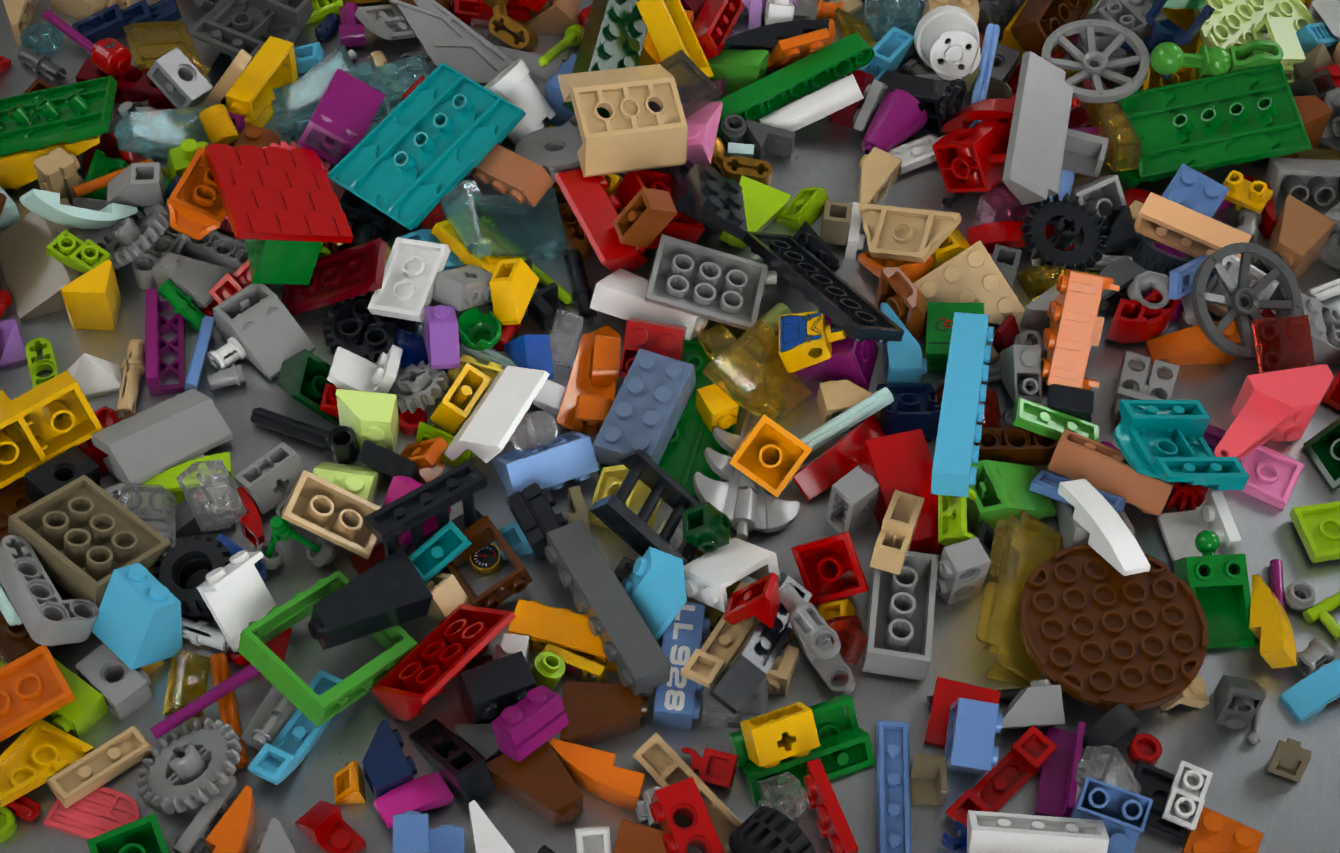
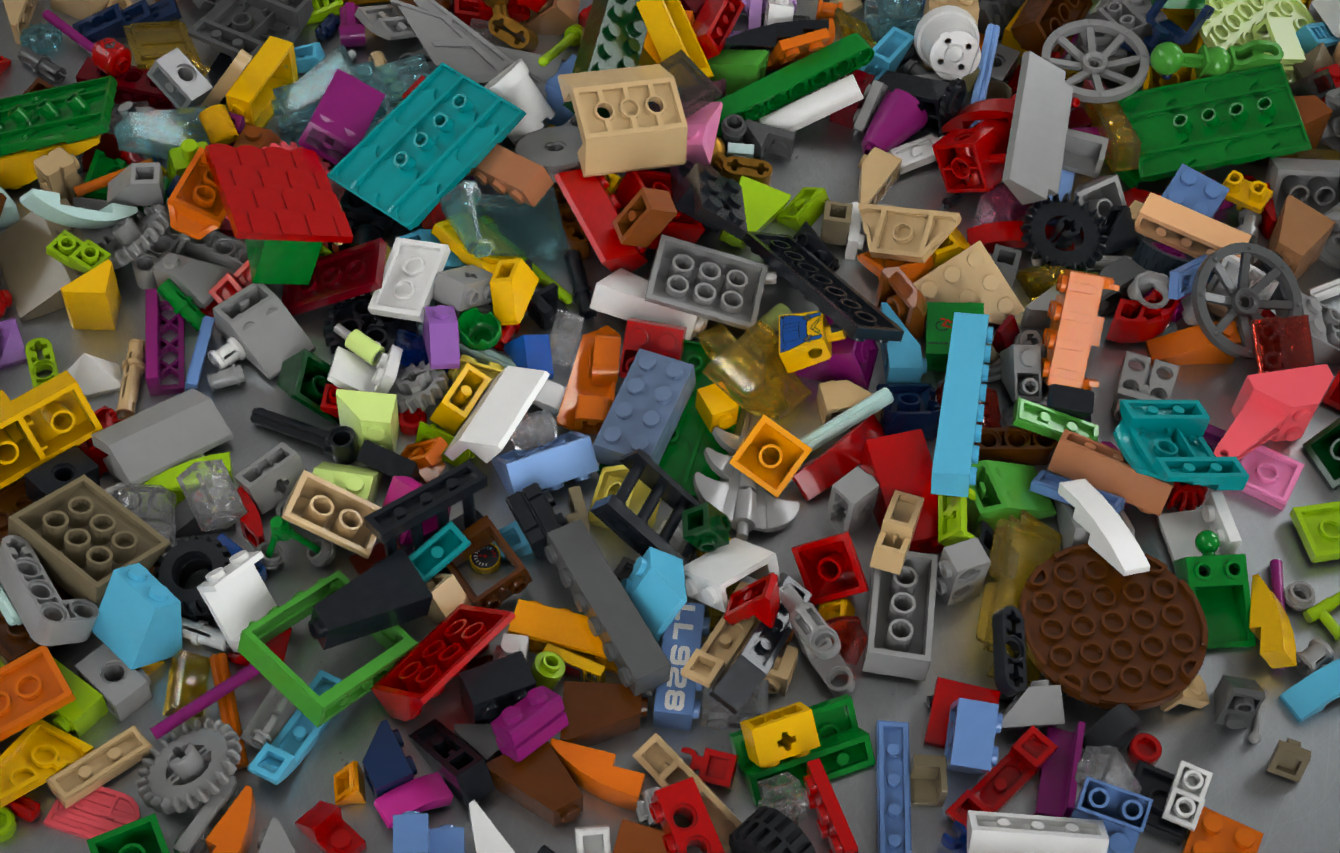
(360, 344): none -> yellowish green piece
(1009, 672): none -> black beam

